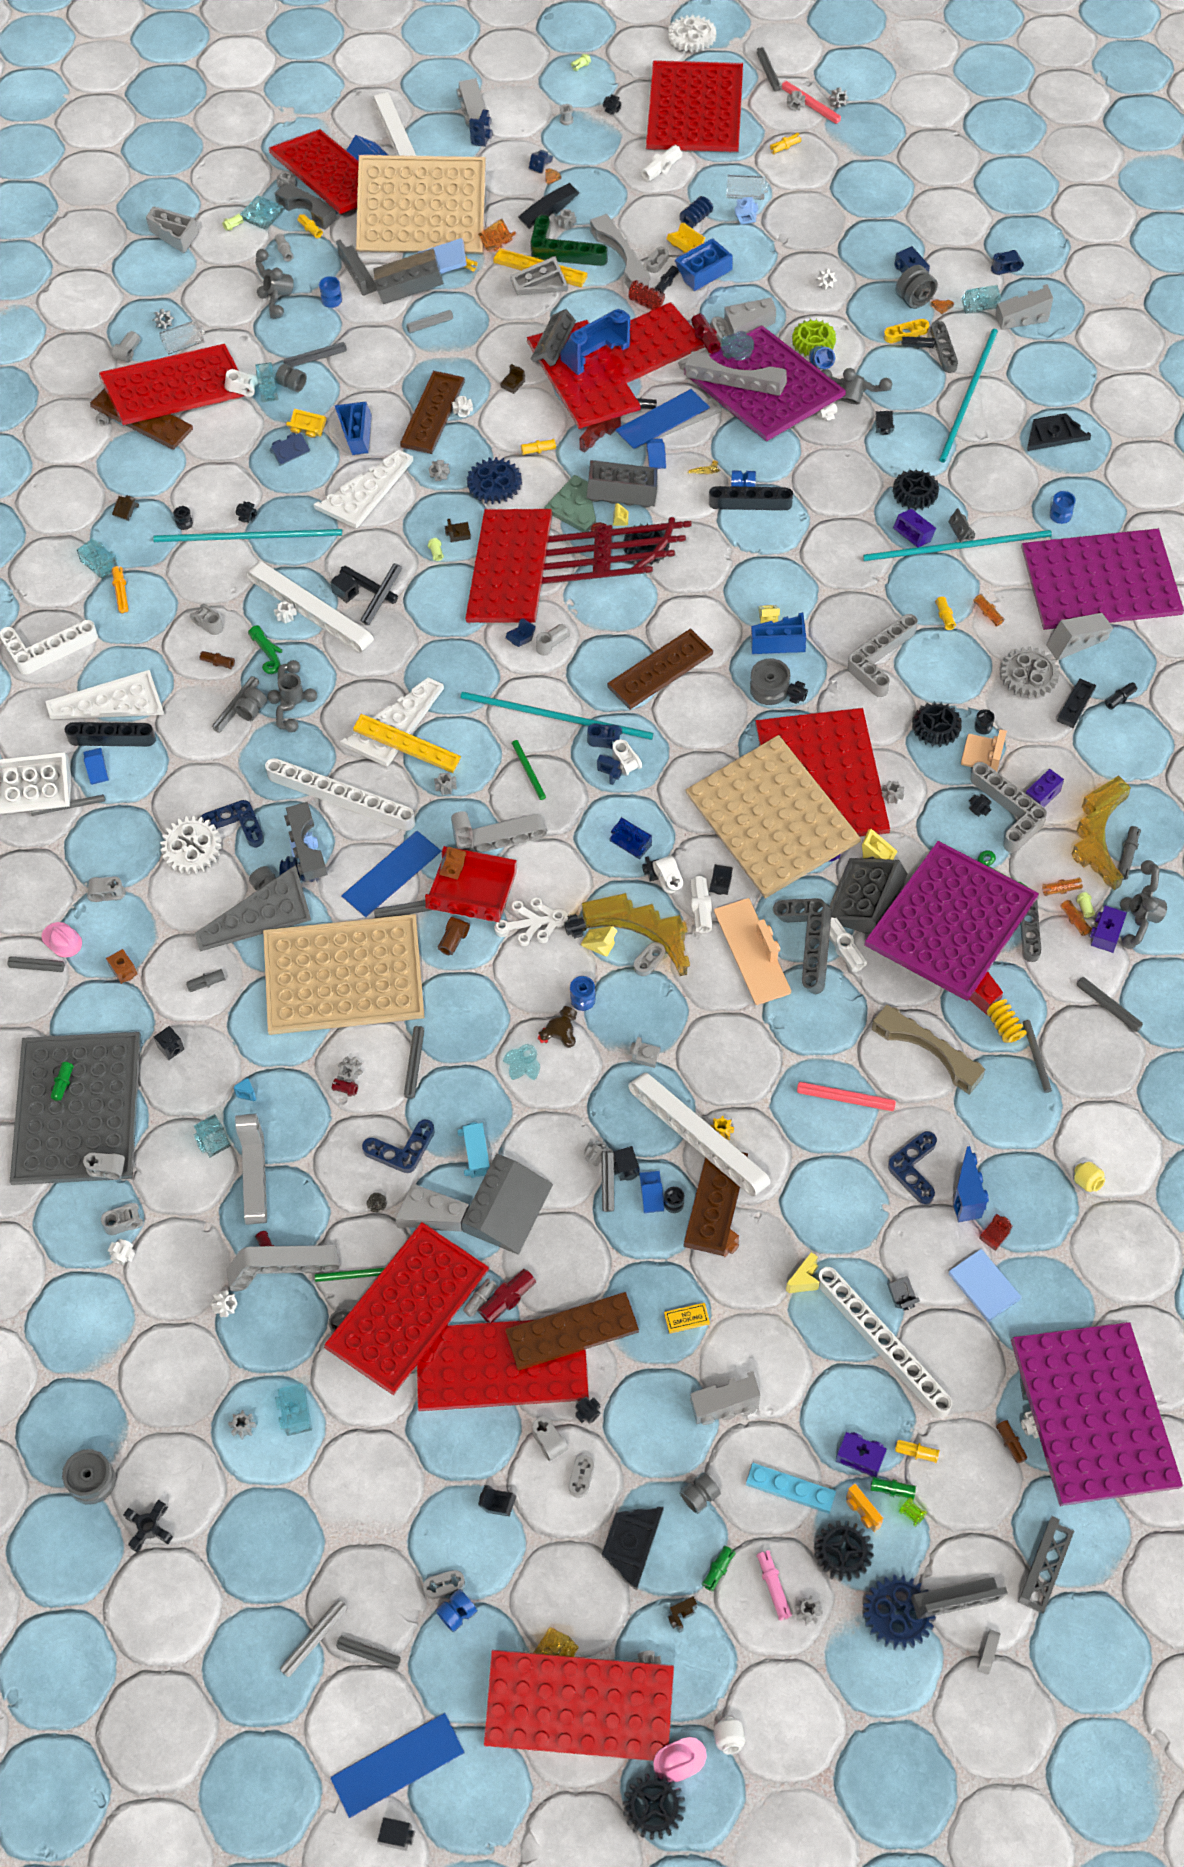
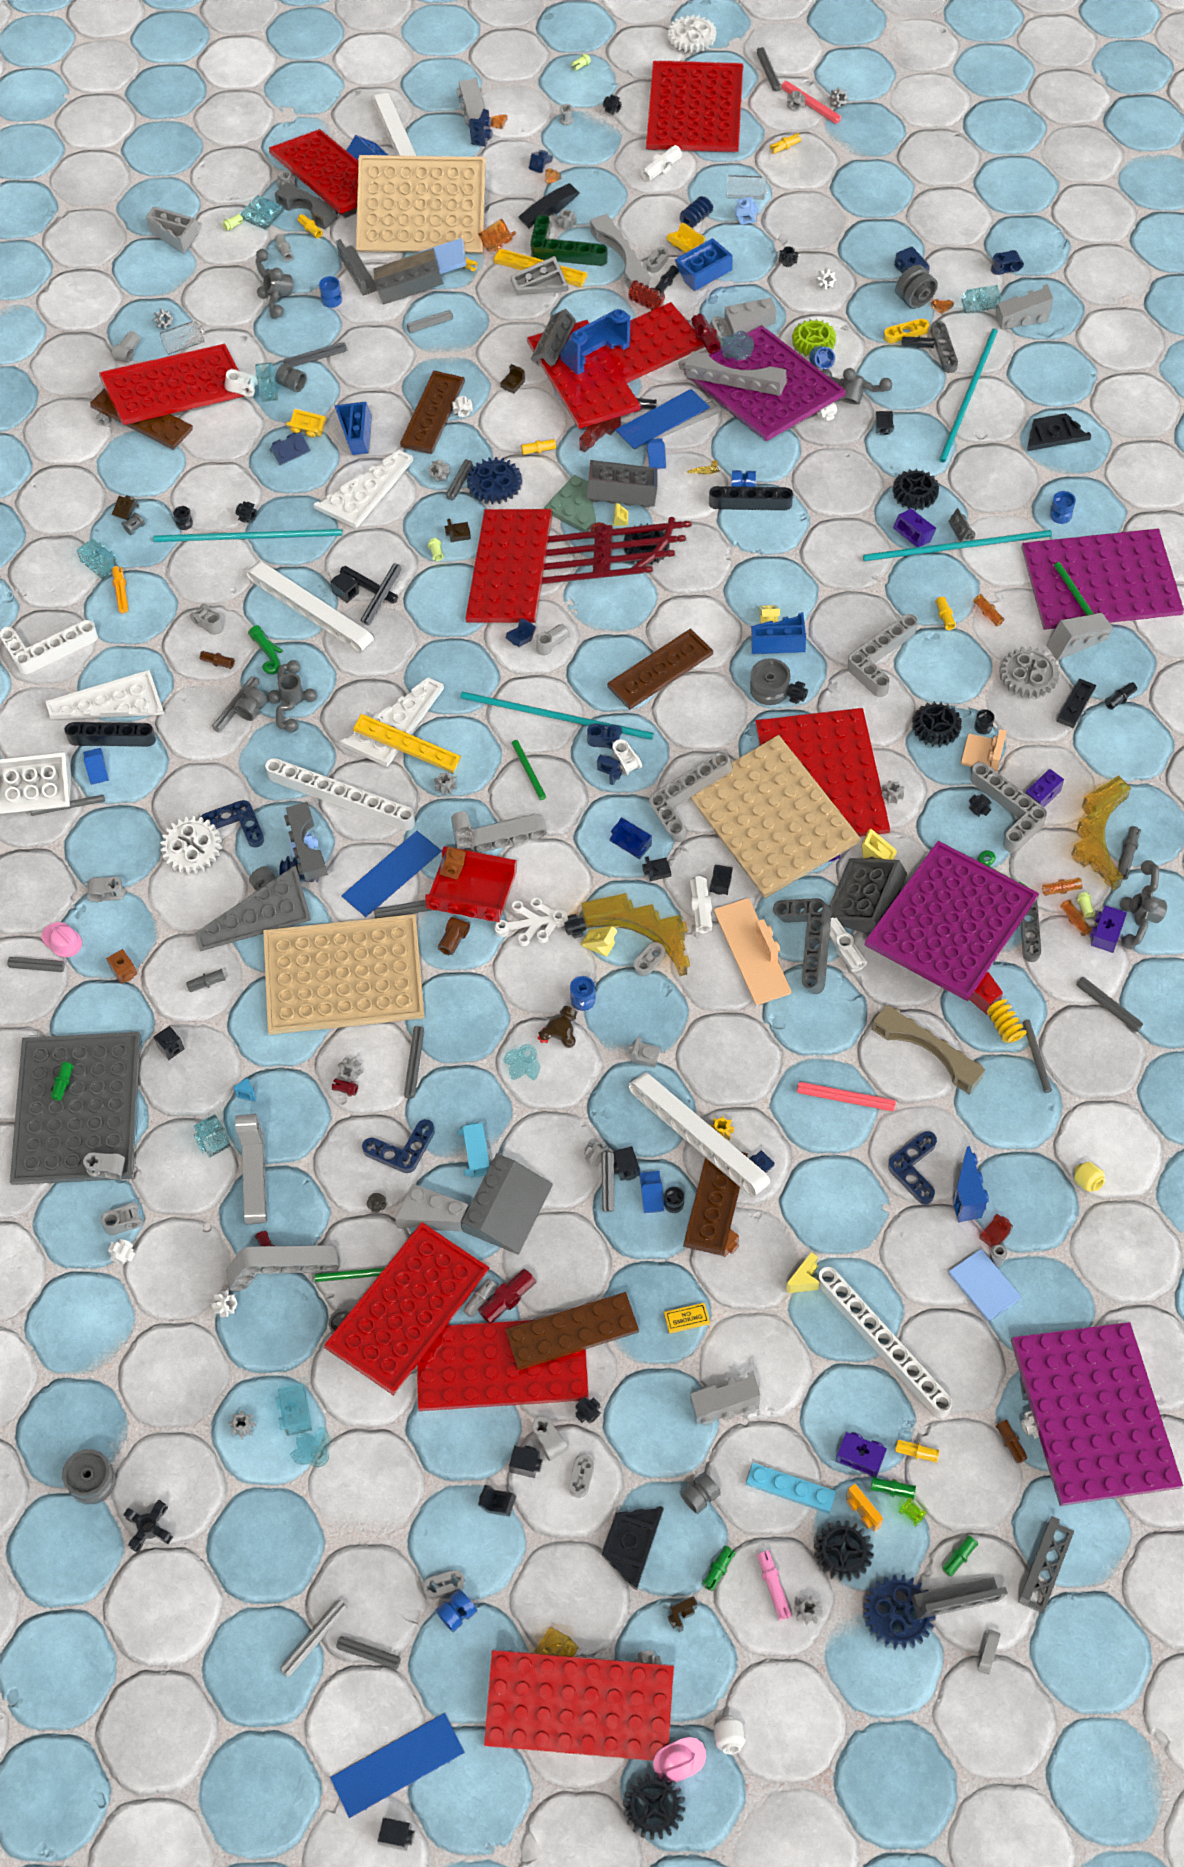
(138, 522): none -> dark grey bush
(285, 612): white gear -> none
(310, 1446): none -> clear light blue plate
(459, 479): none -> dark grey axle
(499, 121): none -> clear orange tile
(525, 1461): none -> black brick
(667, 872): white piece -> none
(686, 791): none -> light grey beam
(762, 1161): none -> dark blue bracket
(788, 256): none -> black gear
(902, 1293): bracket -> none
(959, 1556): none -> green axle
(998, 1254): none -> light grey pin
(1073, 589): none -> green bar

